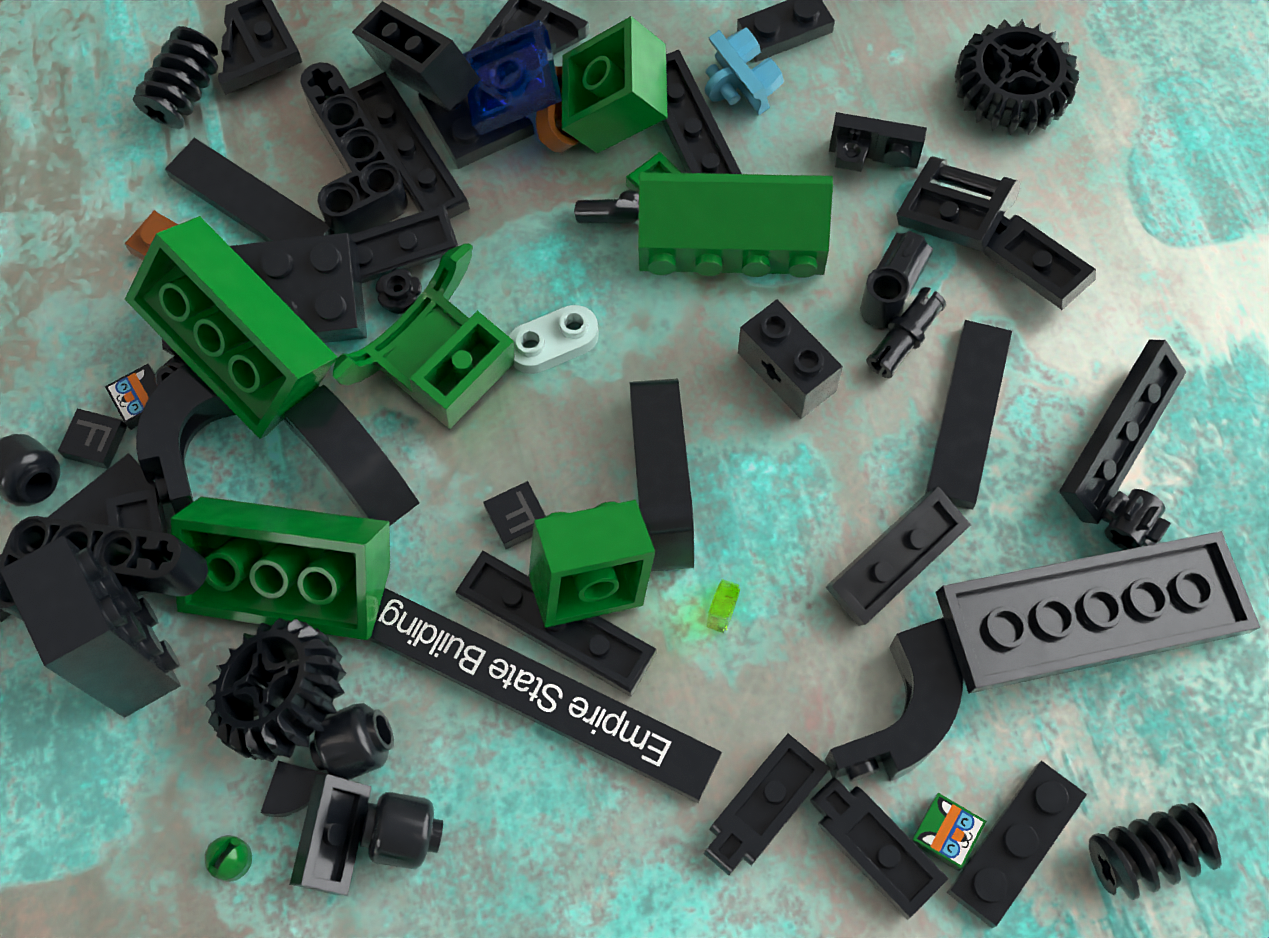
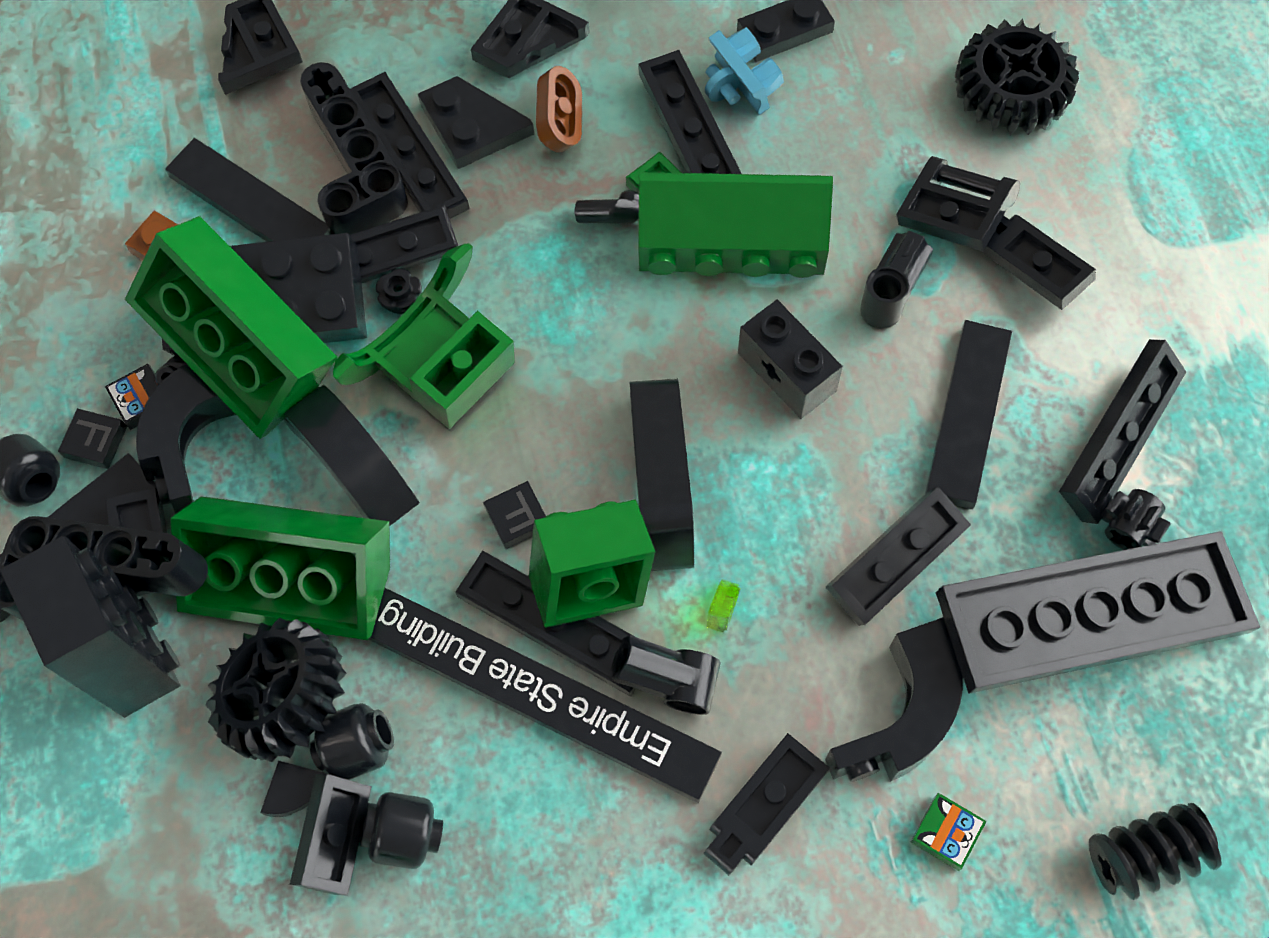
(176, 77): black piece -> none
(234, 864): green hinge -> none
(417, 55): black brick -> none
(515, 77): clear blue plate -> none
(554, 339): light aqua plate -> none
(614, 85): green brick -> none
(680, 677): none -> black piece
(877, 847): black hinge -> none
(883, 141): black hinge -> none
(906, 332): black pin -> none
(1016, 844): black plate -> none

